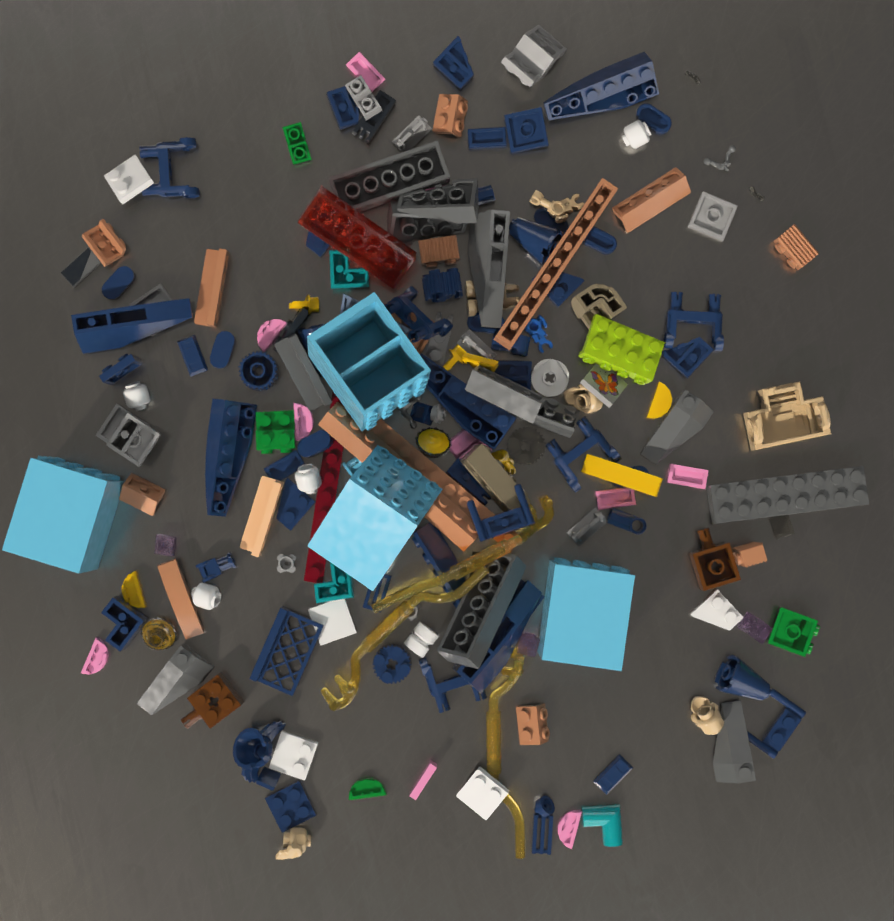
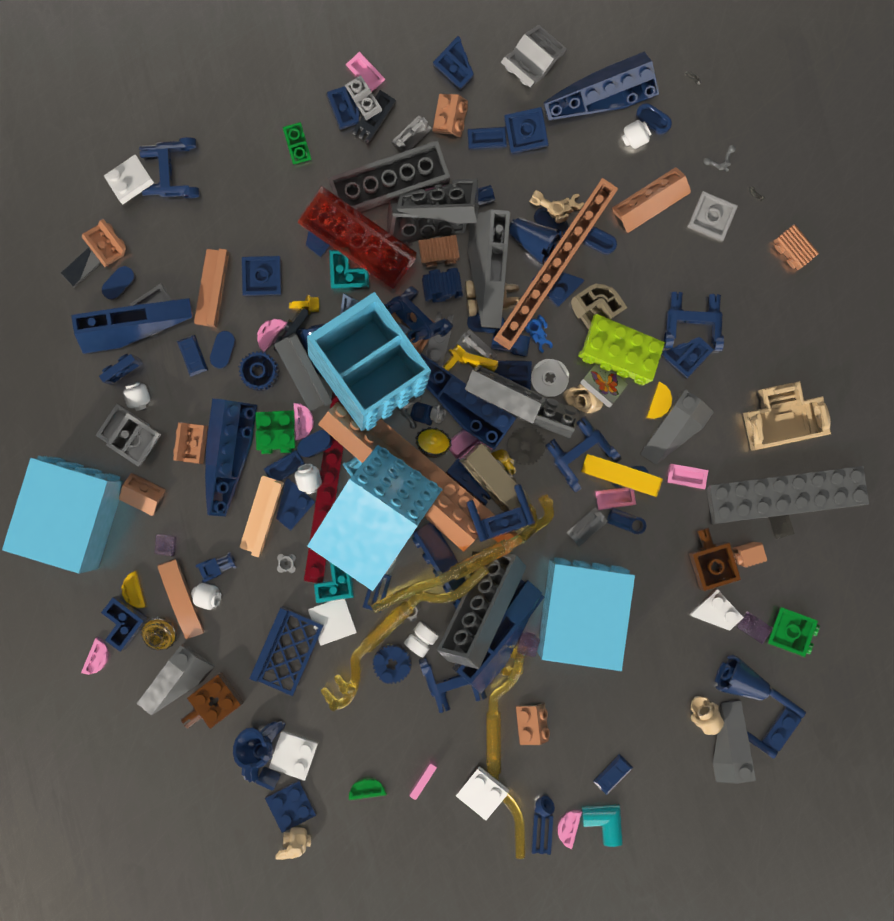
(190, 443): none -> nougat bracket
(261, 276): none -> dark blue plate

